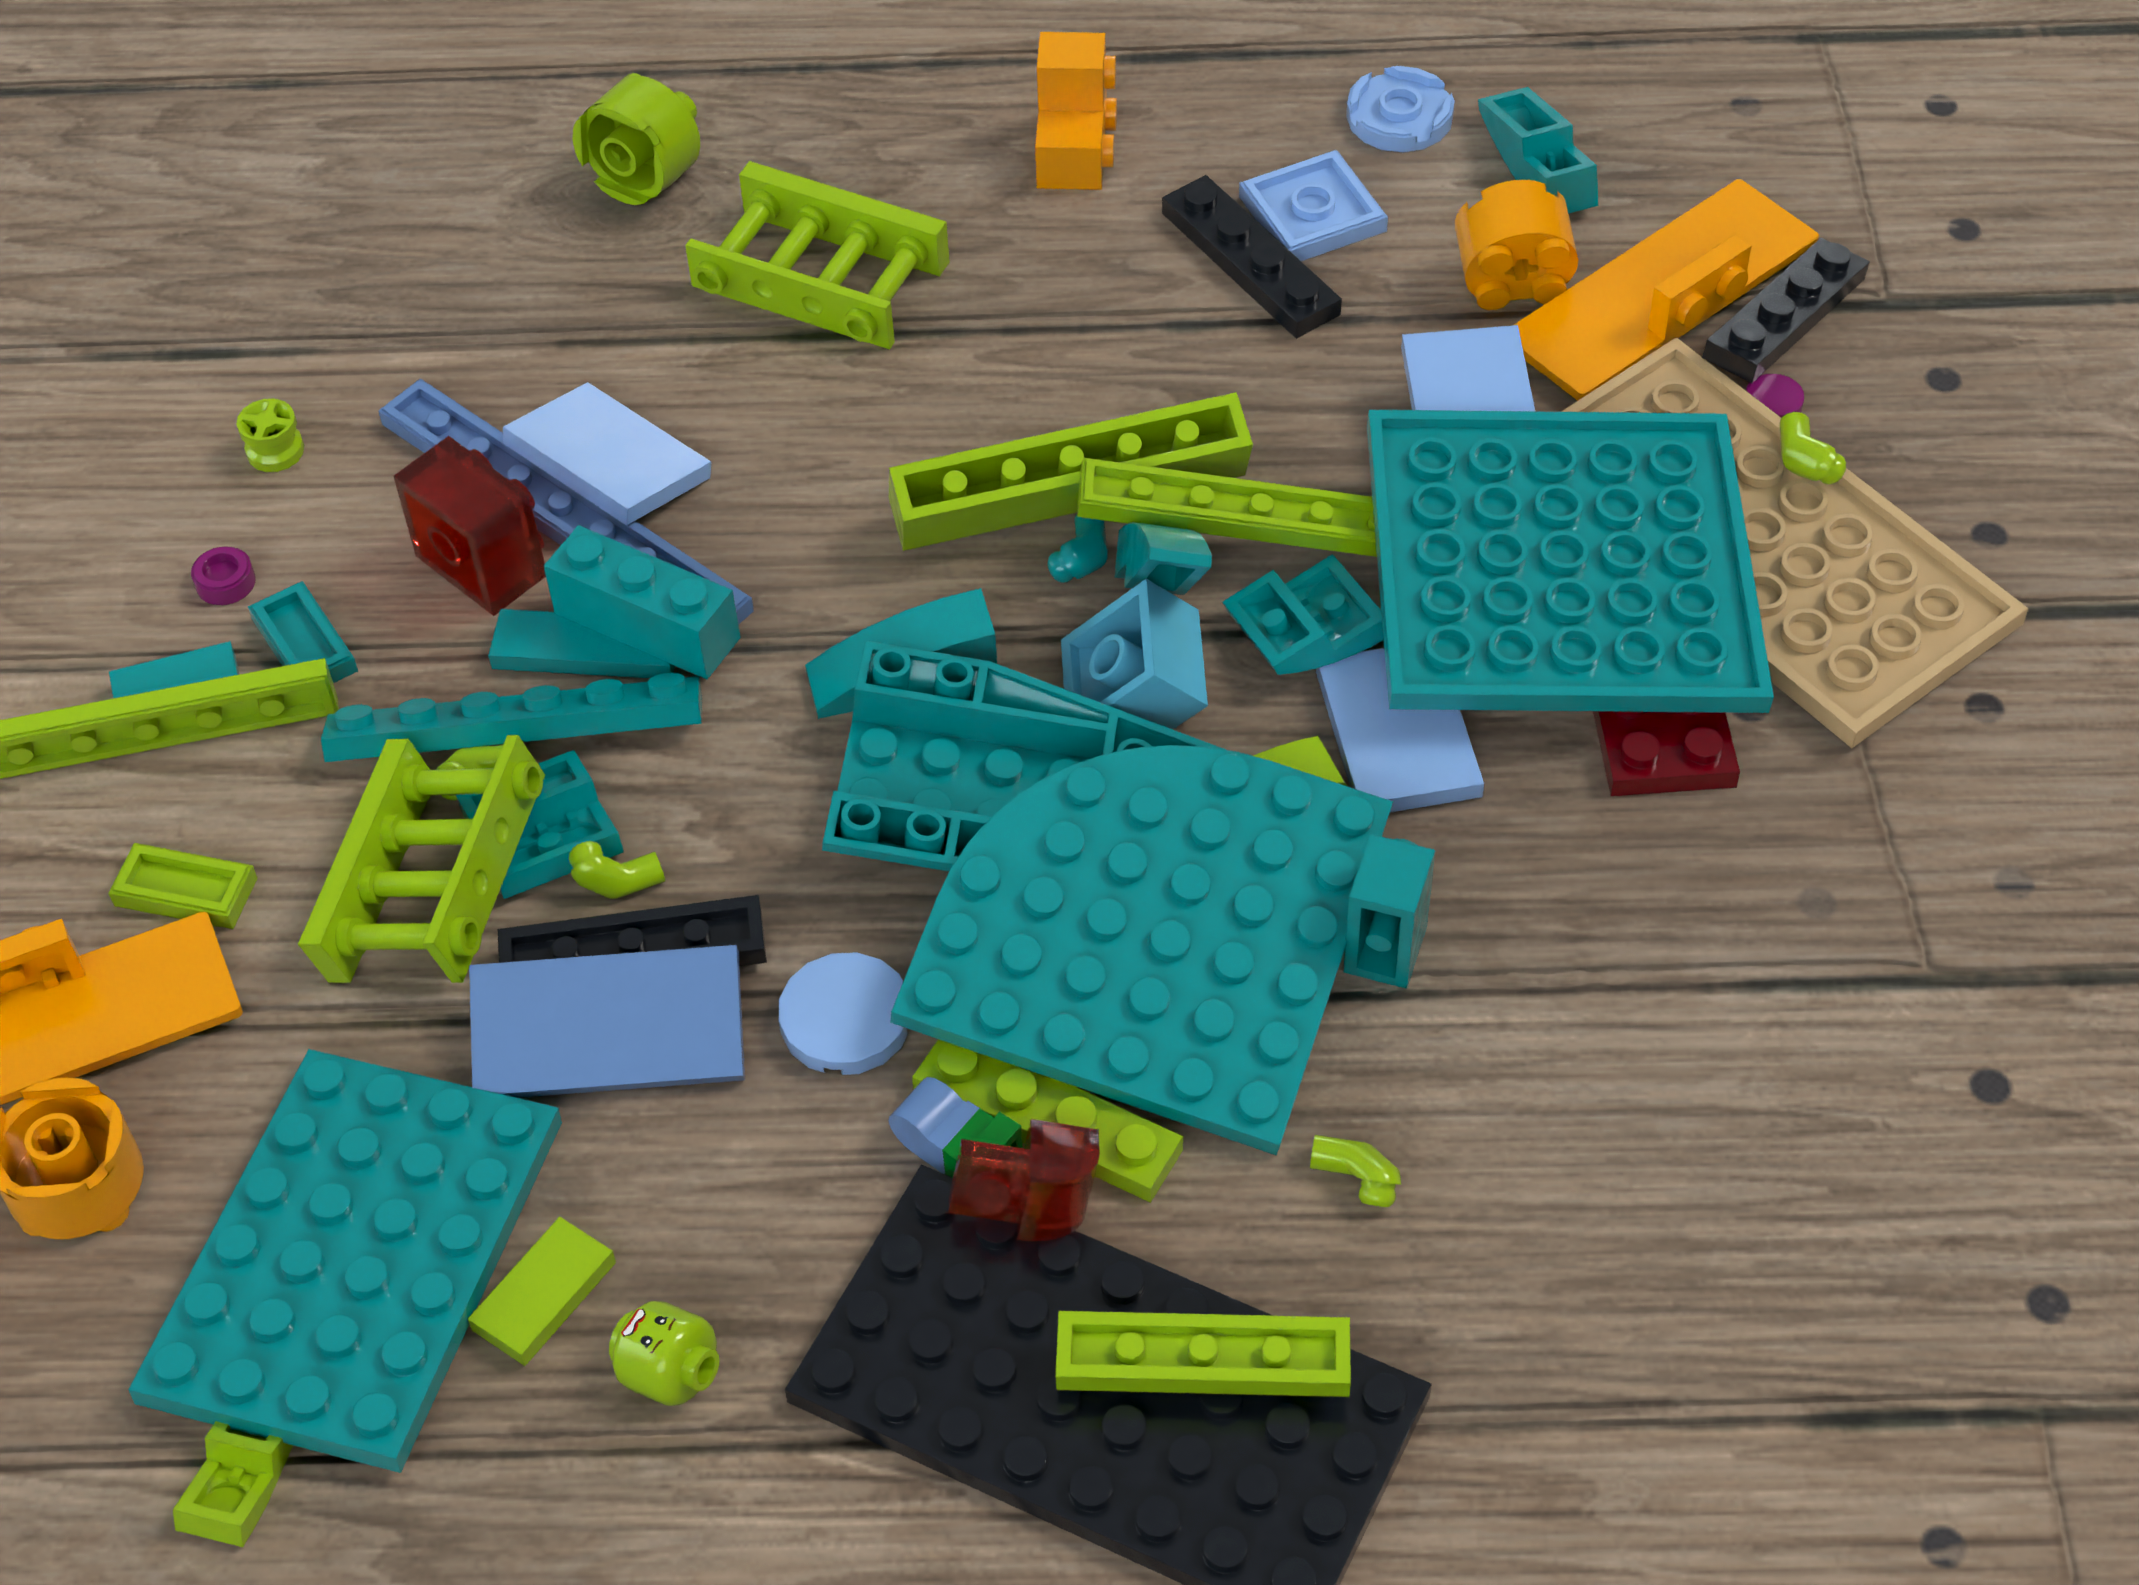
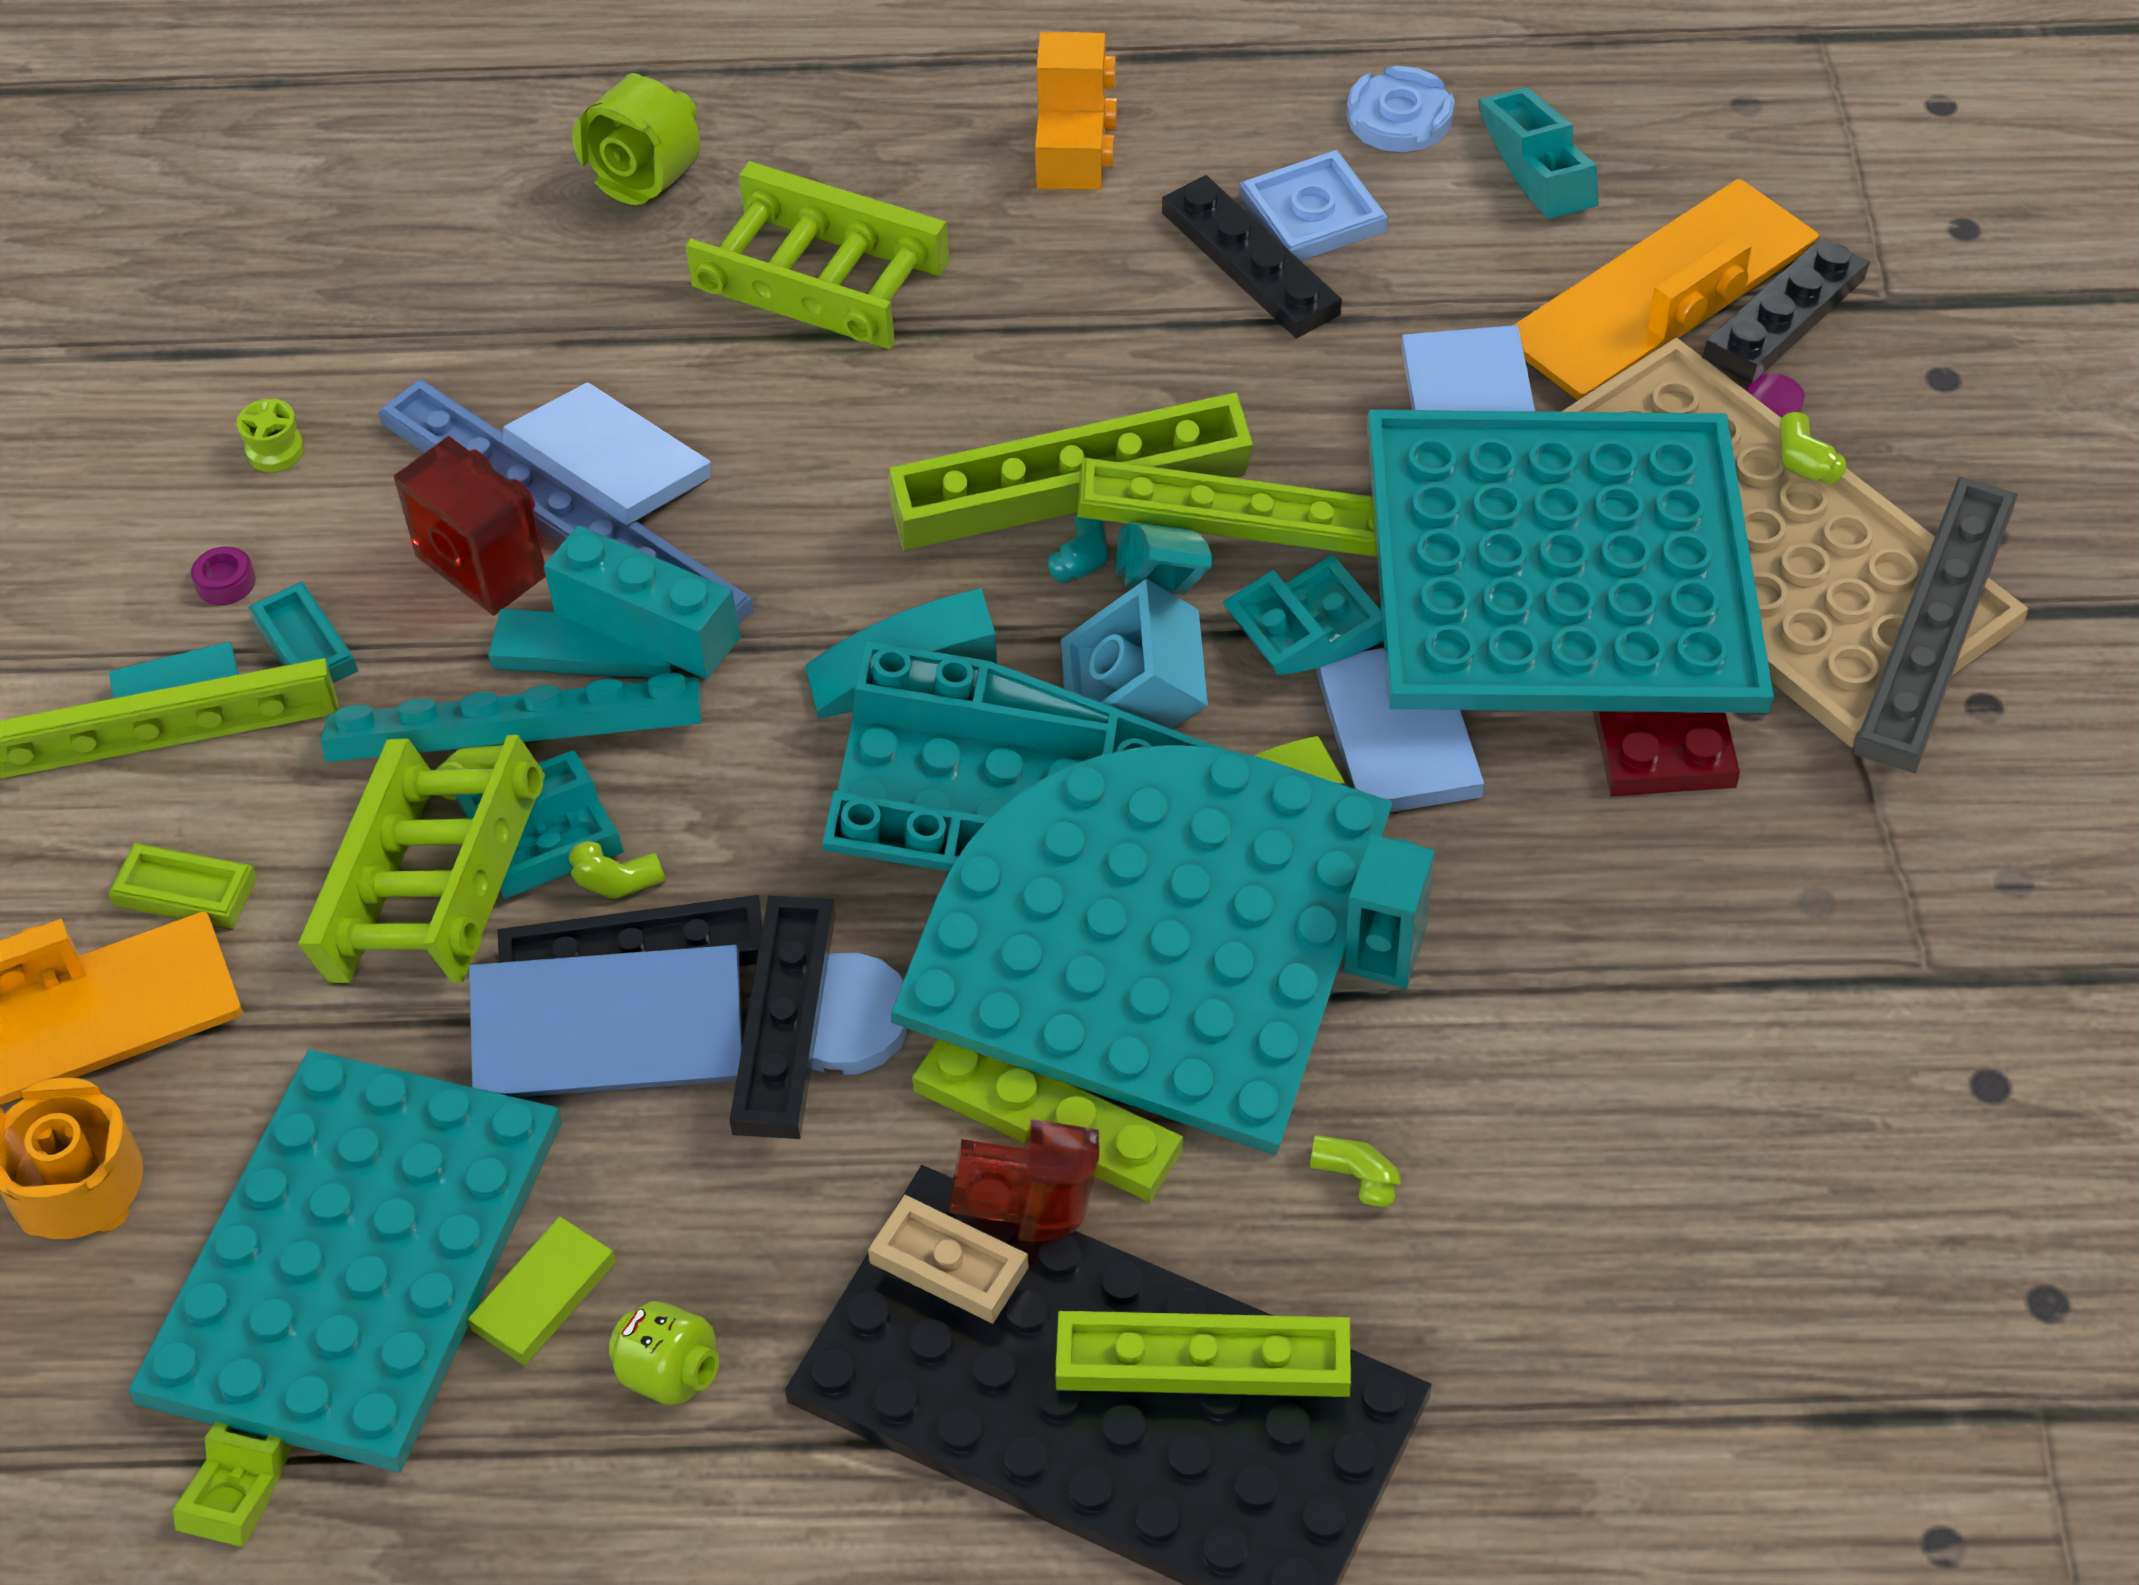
(783, 1018): none -> black plate
(937, 1119): medium blue leg -> none
(948, 1258): none -> tan plate
(1516, 244): light orange brick -> none
(1935, 625): none -> dark grey tile

